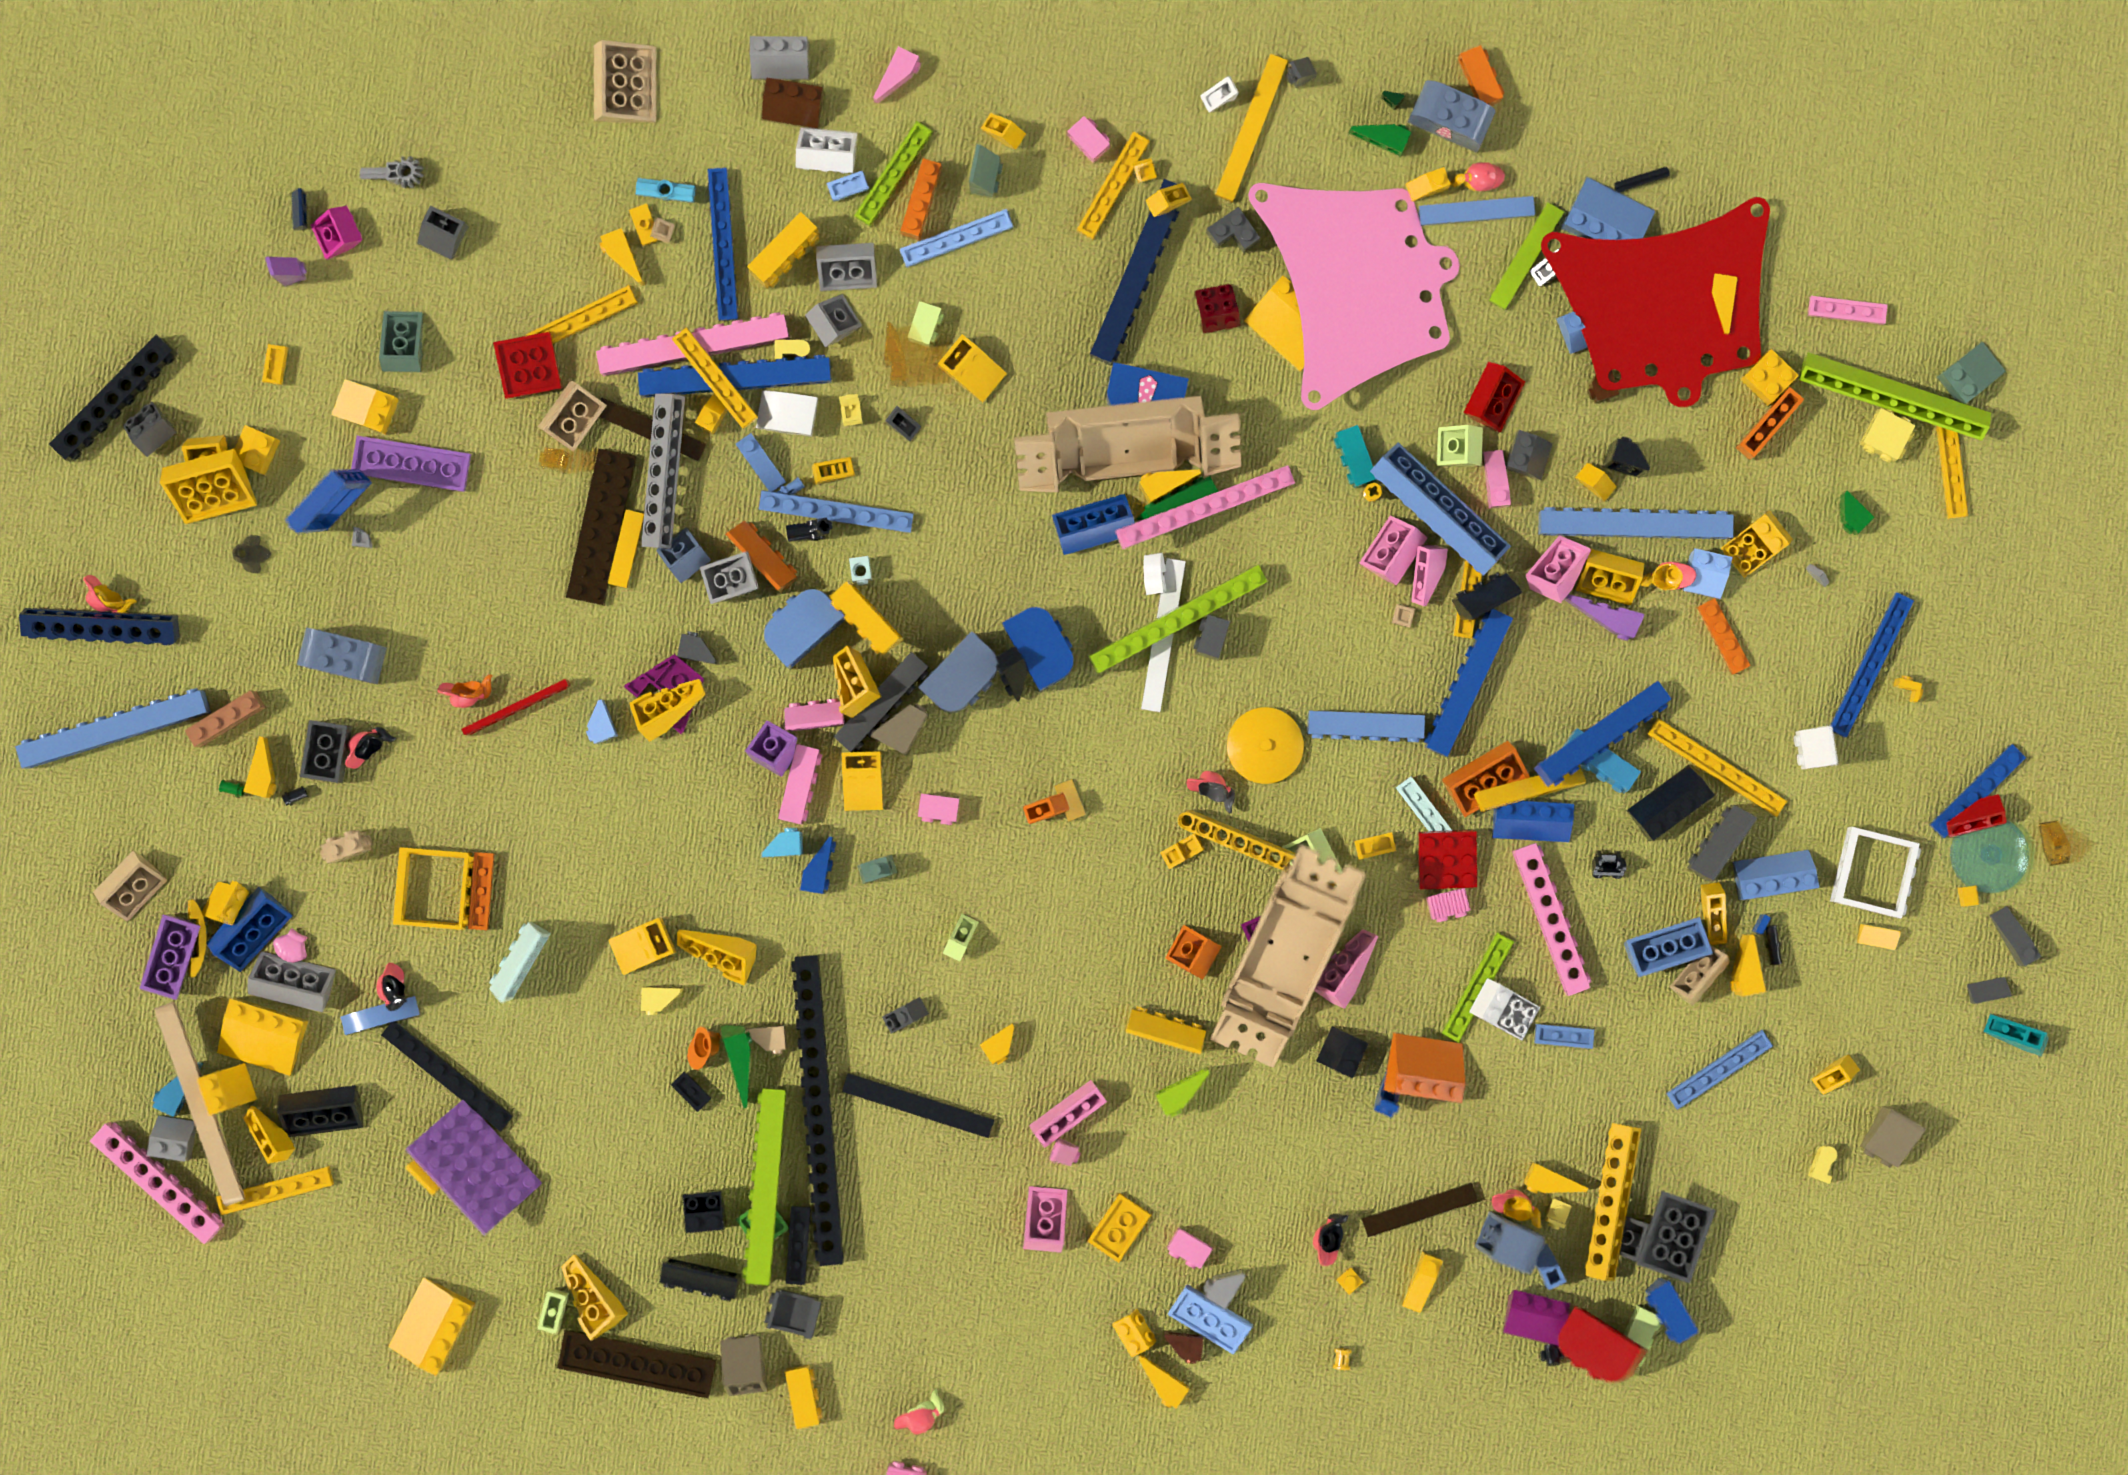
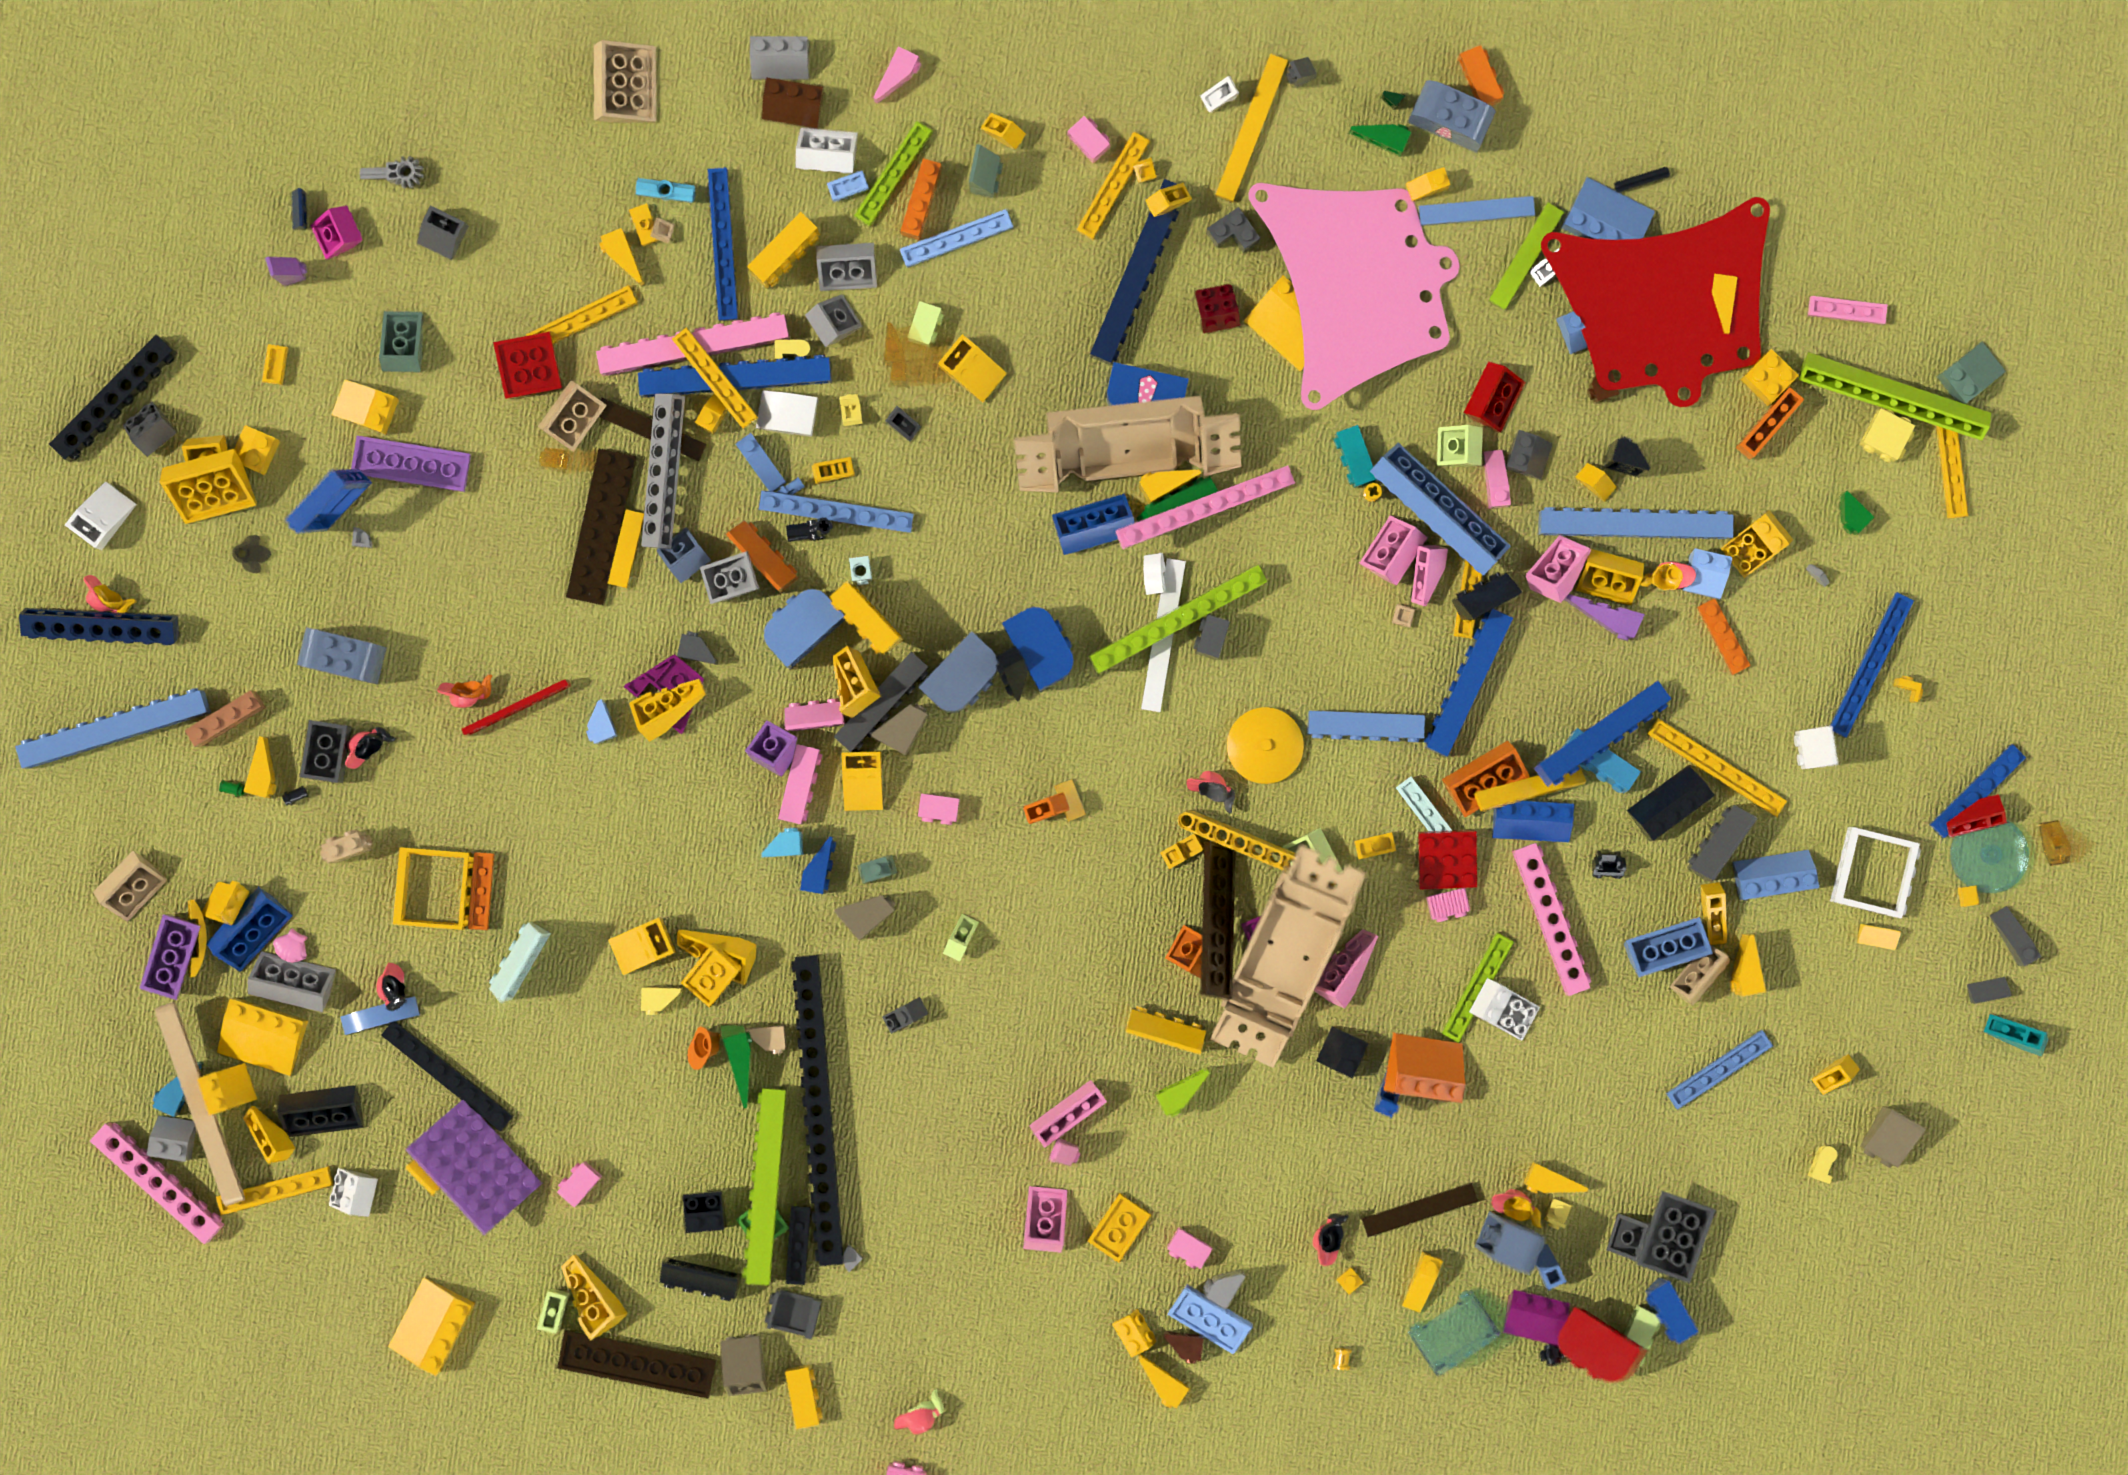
(100, 515): none -> white slope
(353, 1192): none -> white slope
(579, 1183): none -> bright pink brick
(691, 1091): black plate -> none
(711, 975): none -> yellow tile
(851, 1258): none -> light grey tile
(866, 914): none -> dark tan slope
(918, 1105): black tile -> none
(998, 1045): yellow slope -> none
(1218, 921): none -> dark brown plate
(1454, 1333): none -> clear light blue windscreen
(1480, 177): coral hair -> none
(1564, 1036): medium blue plate -> none
(1618, 1210): yellow brick -> none
(1761, 924): blue tile -> none
(1773, 945): black pin -> none

